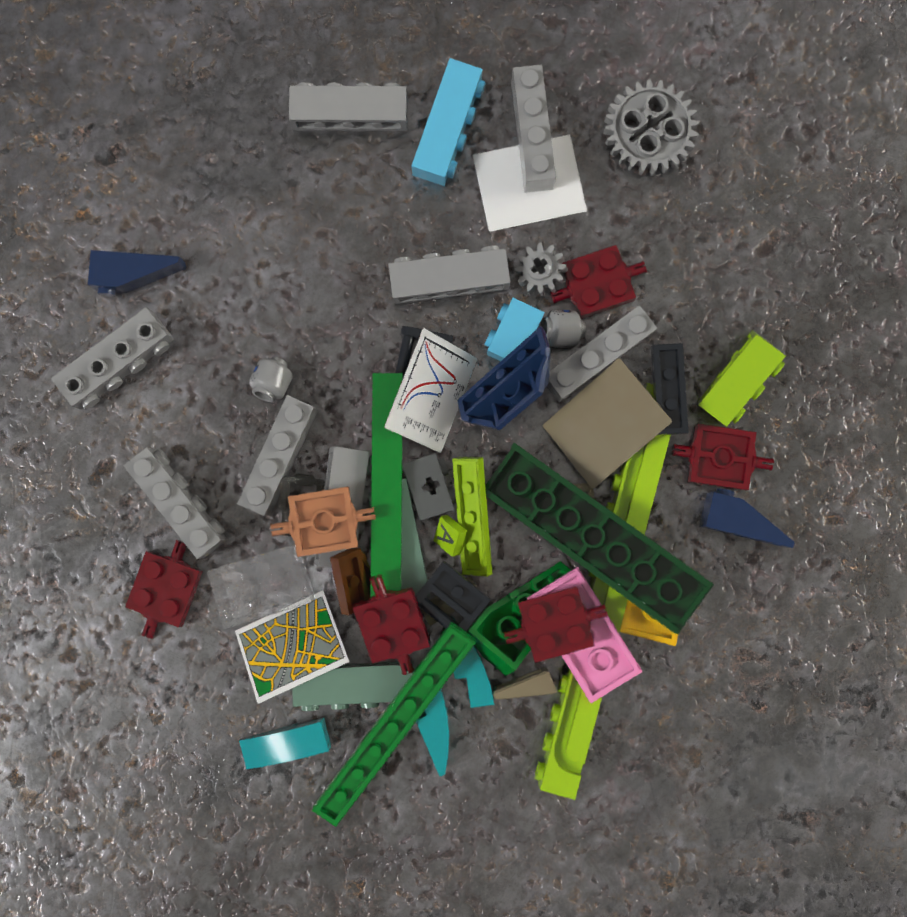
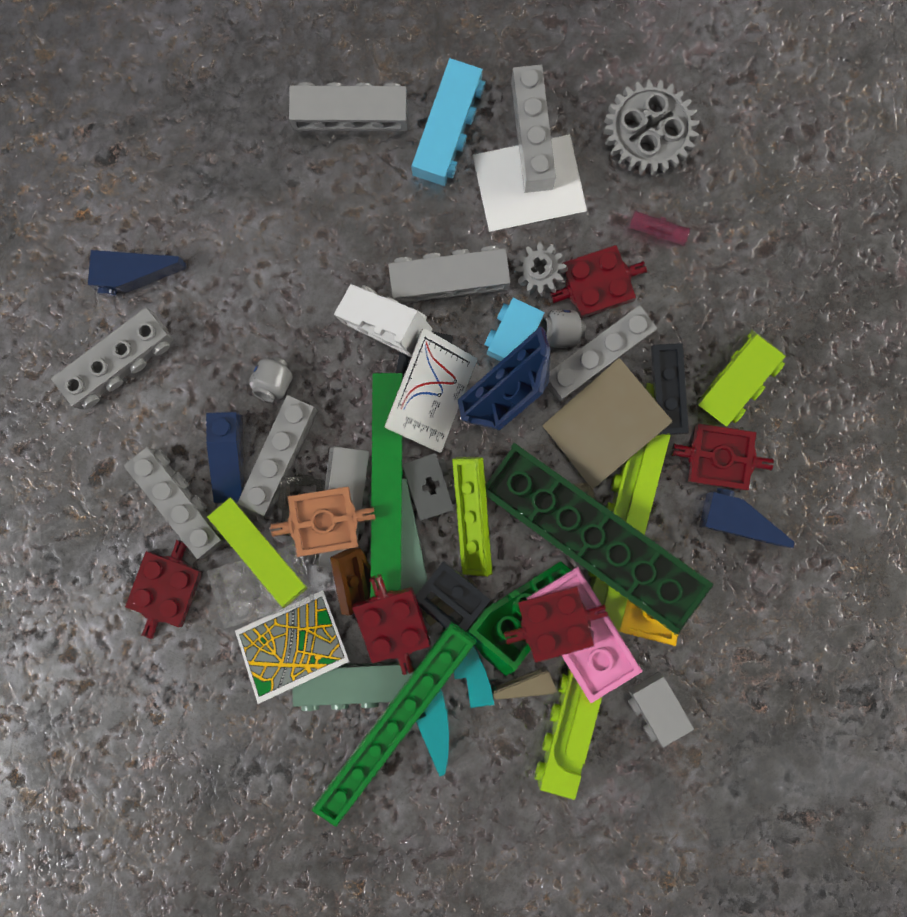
(225, 455): none -> dark blue slope
(257, 552): none -> lime tile
(286, 744): teal slope -> none
(382, 318): none -> white wedge
(450, 535): lime tile -> none
(659, 228): none -> clear pink pin
(660, 709): none -> light grey brick

